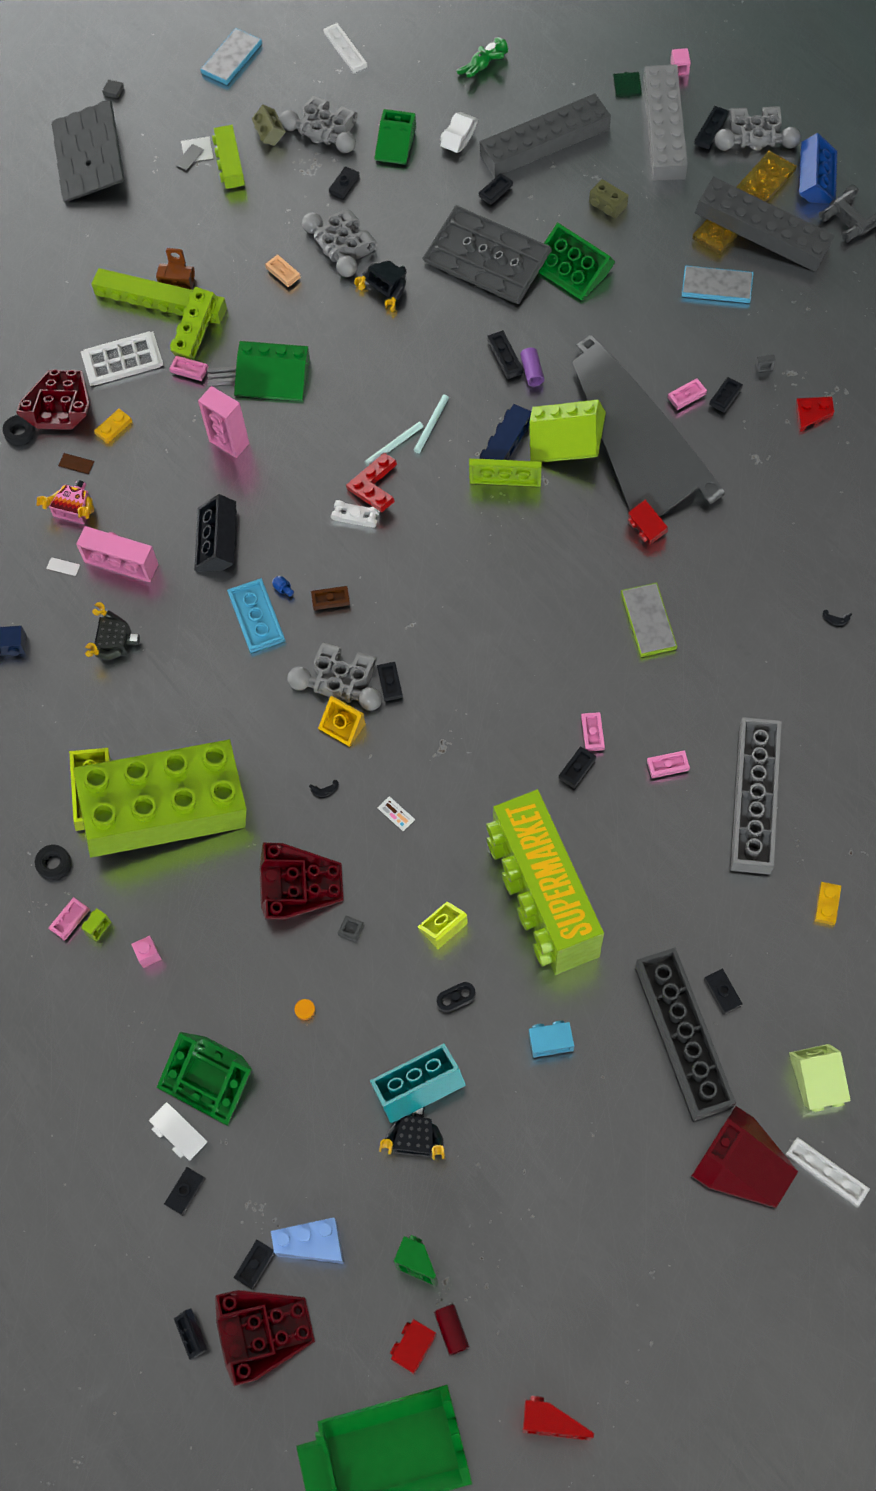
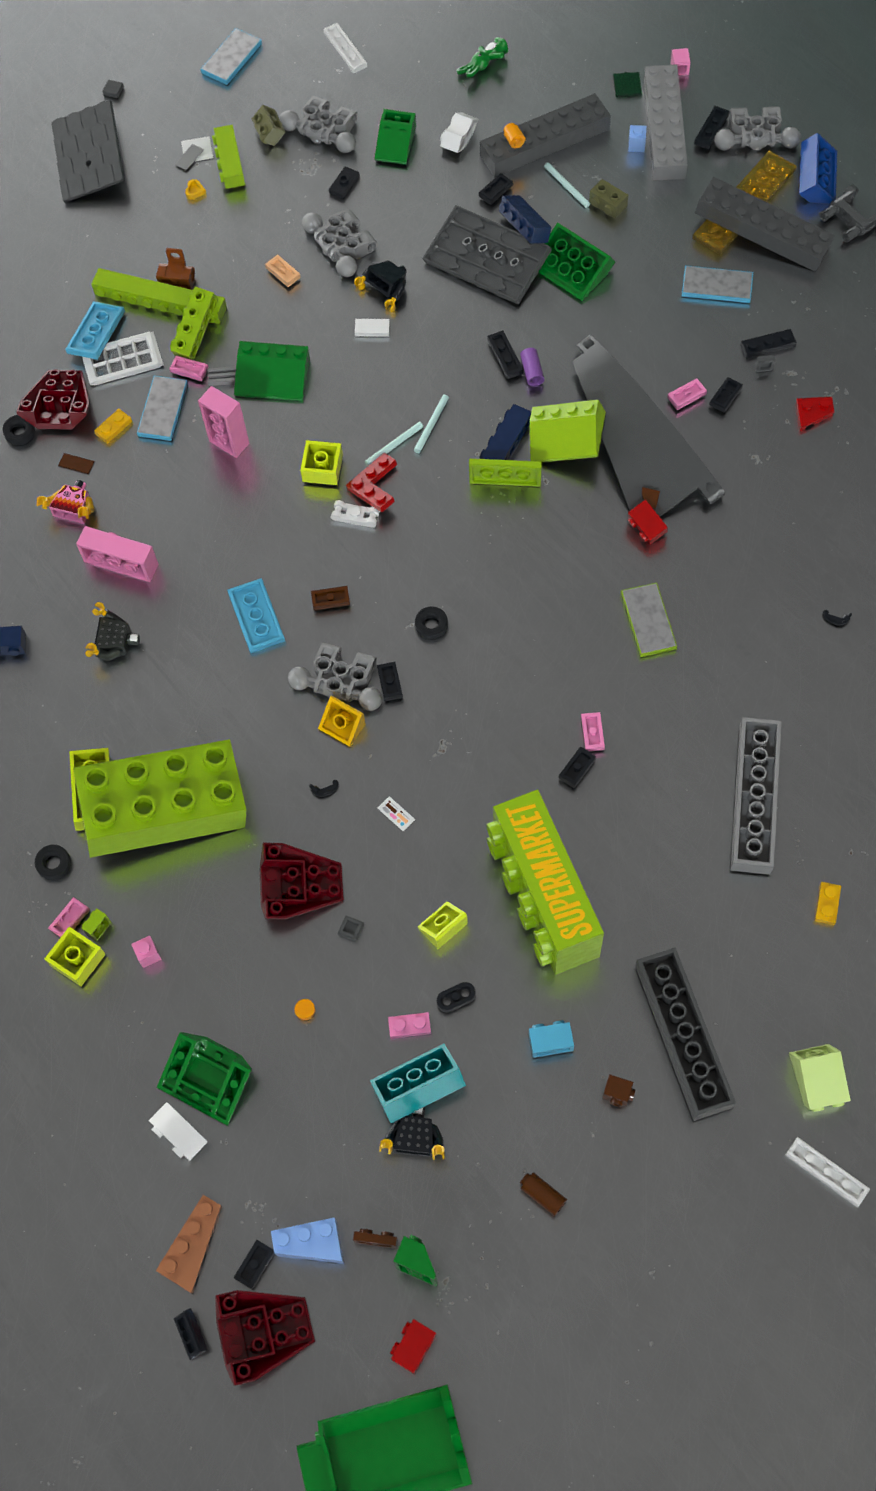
(63, 566): white sticker -> none
(75, 956): none -> neon yellow brick
(95, 330): none -> medium azure tile
(162, 408): none -> flat silver tile
(184, 1191): black plate -> none
(186, 1254): none -> nougat wing
(194, 189): none -> yellow tile
(215, 534): black slope -> none
(282, 585): blue cylinder -> none
(321, 462): none -> neon yellow brick
(366, 1237): none -> reddish brown plate
(372, 327): none -> white tile
(409, 1025): none -> bright pink plate
(433, 633): none -> black tyre
(451, 1329): dark red pin -> none
(514, 135): none -> light orange brick
(525, 219): none -> dark blue brick
(543, 1193): none -> reddish brown brick
(548, 1420): red slope -> none
(567, 185): none -> light aqua bar
(618, 1091): none -> reddish brown brick
(637, 138): none -> light blue brick
(651, 496): none -> reddish brown tile
(668, 764): bright pink plate -> none
(723, 991): black plate -> none
(746, 1162): dark red wedge -> none
(768, 343): none -> black plate

